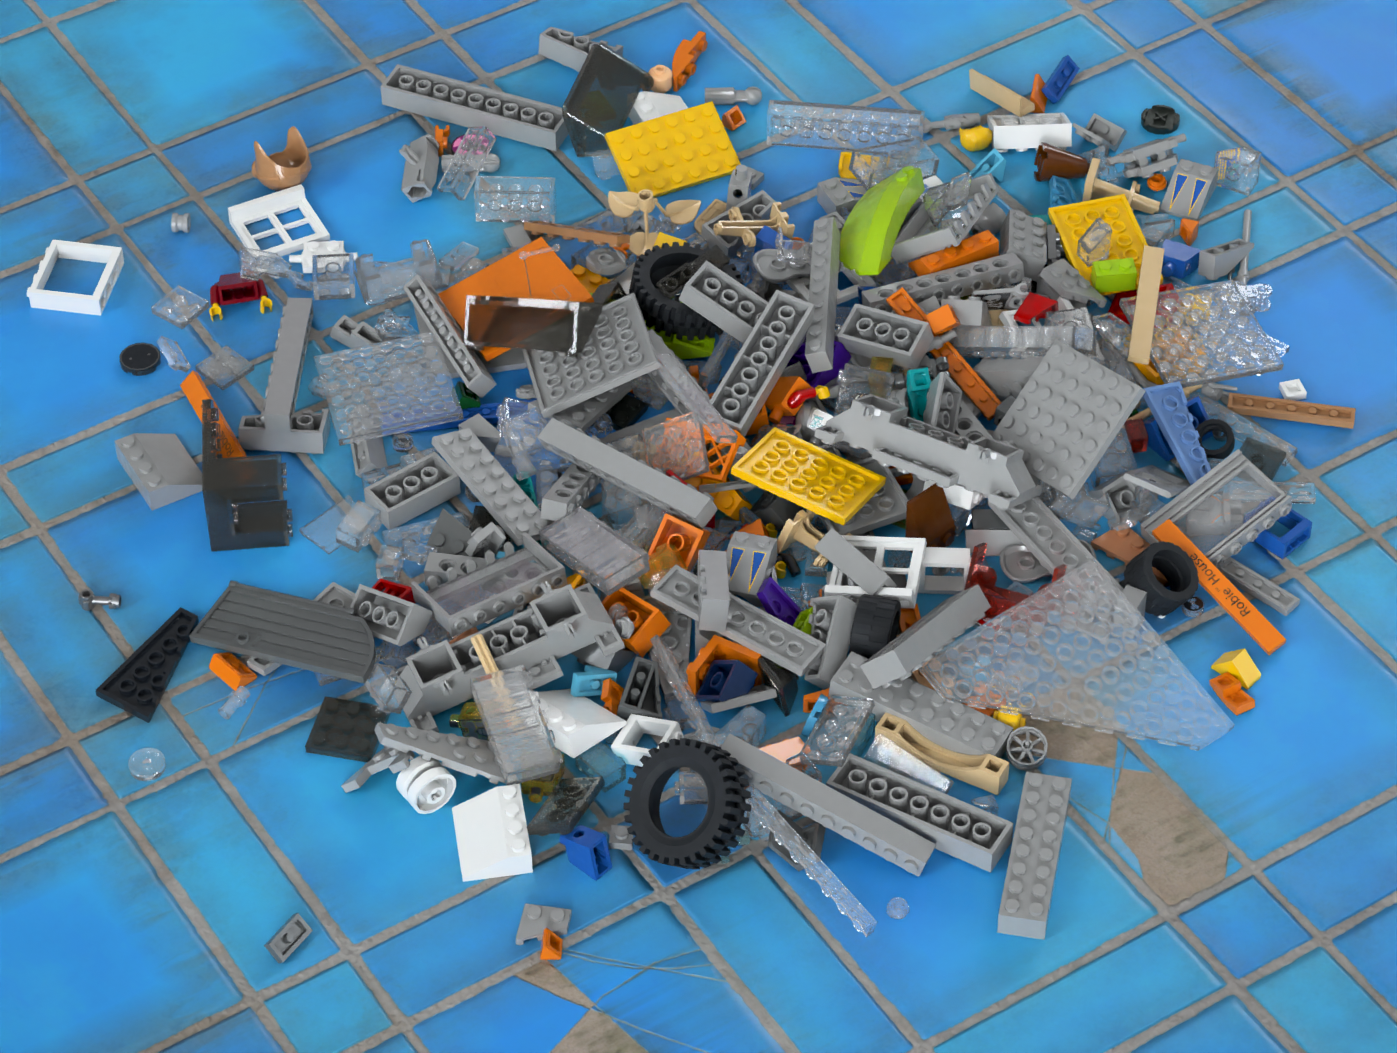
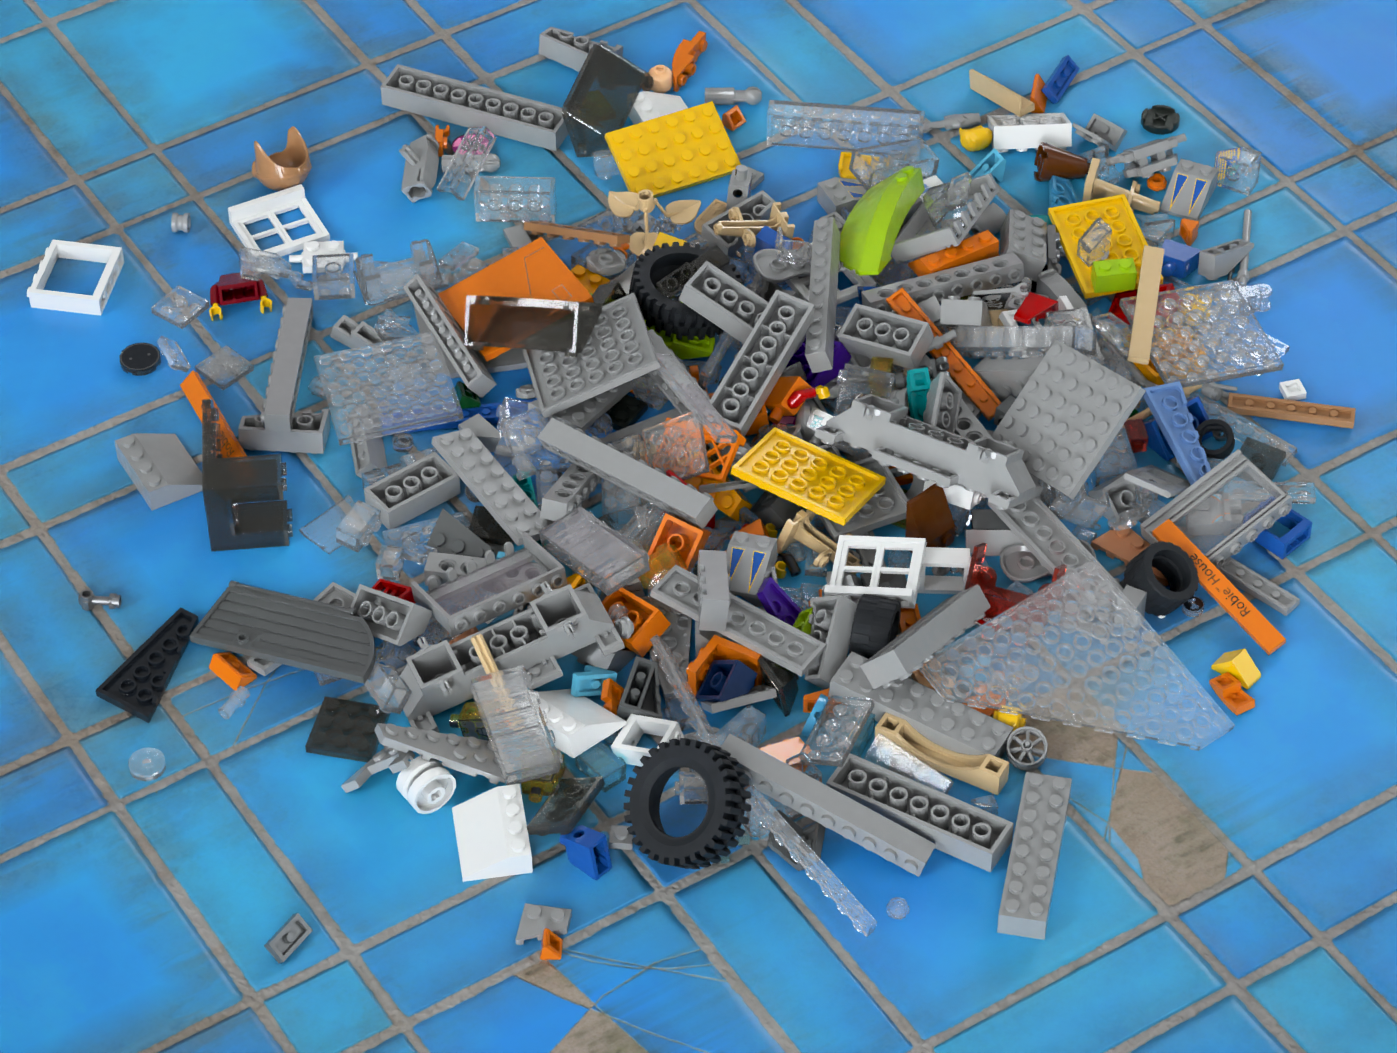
(490, 535): light grey bracket -> none
(523, 255): clear hinge -> none
(853, 563): light grey panel -> none
(942, 319): orange brick -> none
(1070, 283): light grey wing -> none

